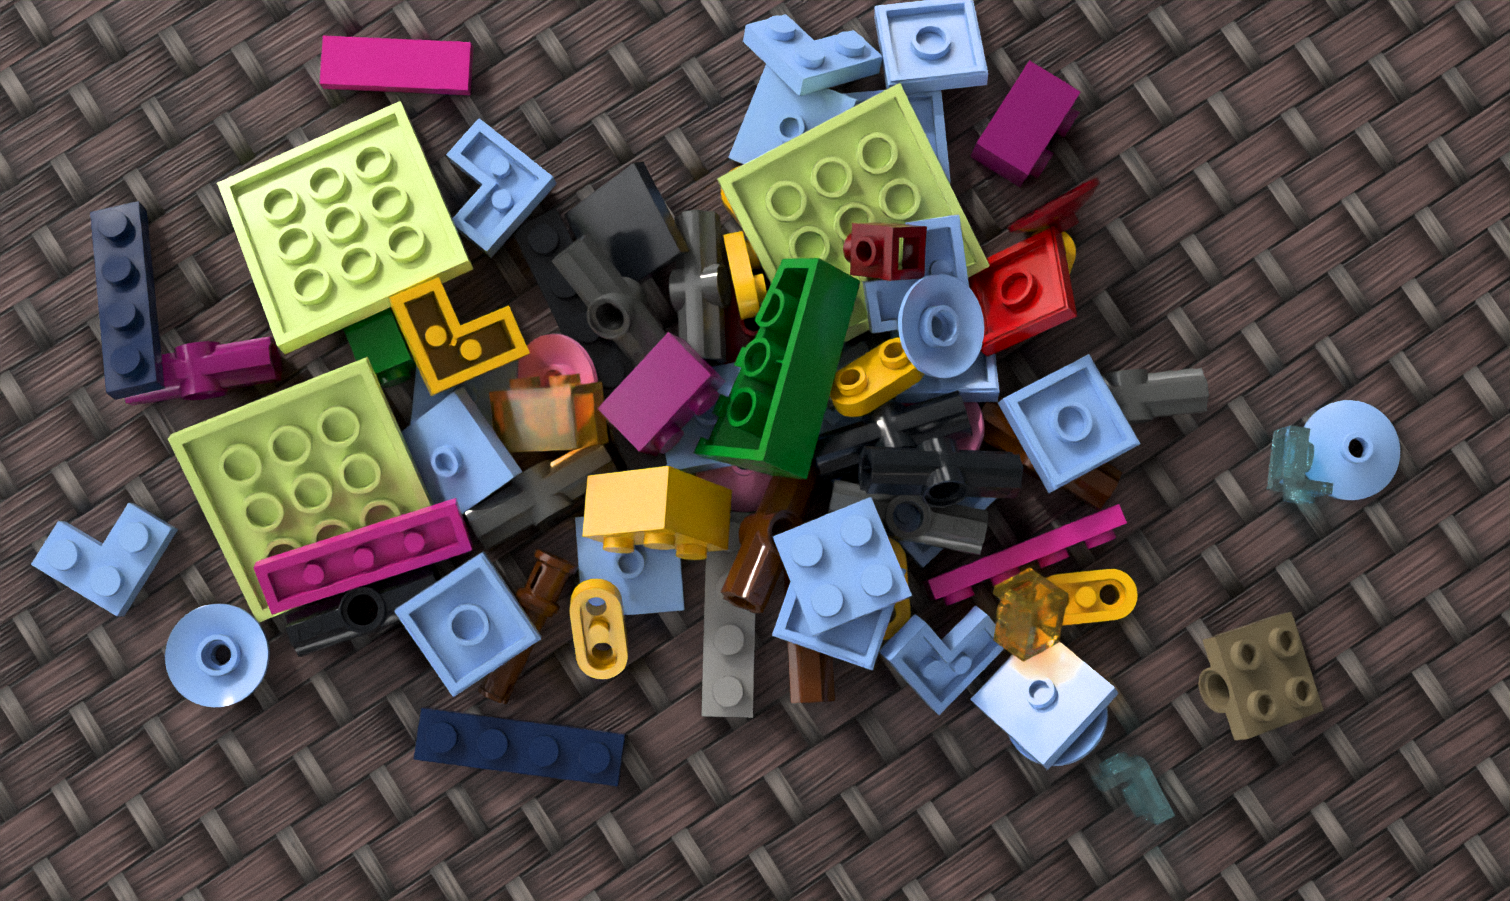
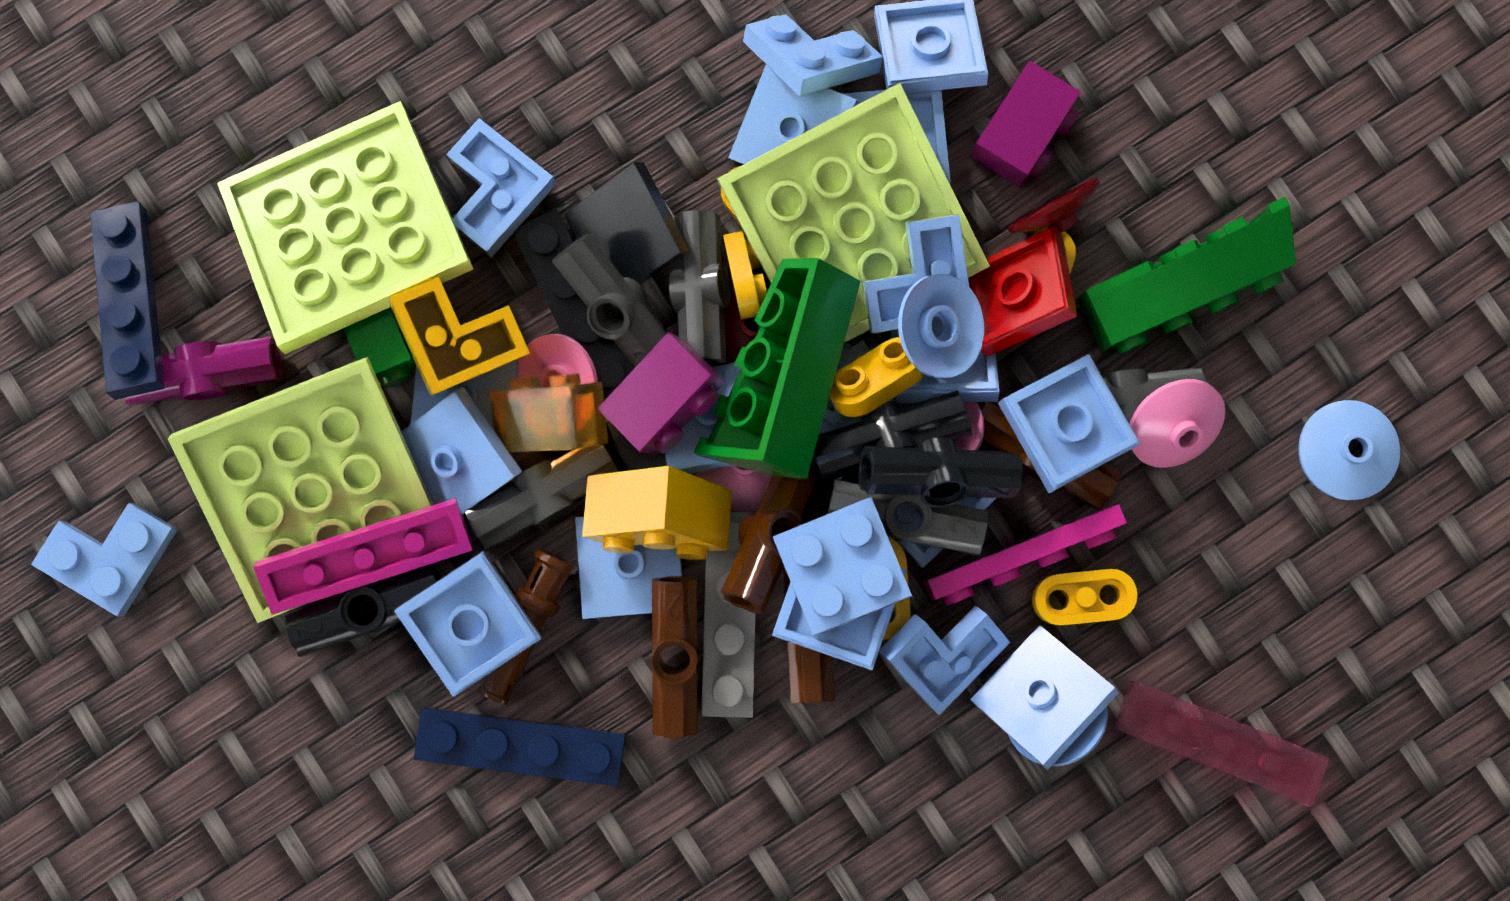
(193, 661): light blue dish -> none
(396, 65): dark pink tile -> none
(599, 625): yellow plate -> none
(674, 687): none -> reddish brown piece
(874, 250): dark red brick -> none
(1028, 614): clear yellow brick -> none
(1143, 790): clear light blue bracket -> none
(1177, 422): none -> bright pink dish
(1191, 279): none -> green wedge
(1221, 743): none -> clear pink plate
(1259, 677): dark tan plate -> none
(1289, 461): clear light blue bracket -> none

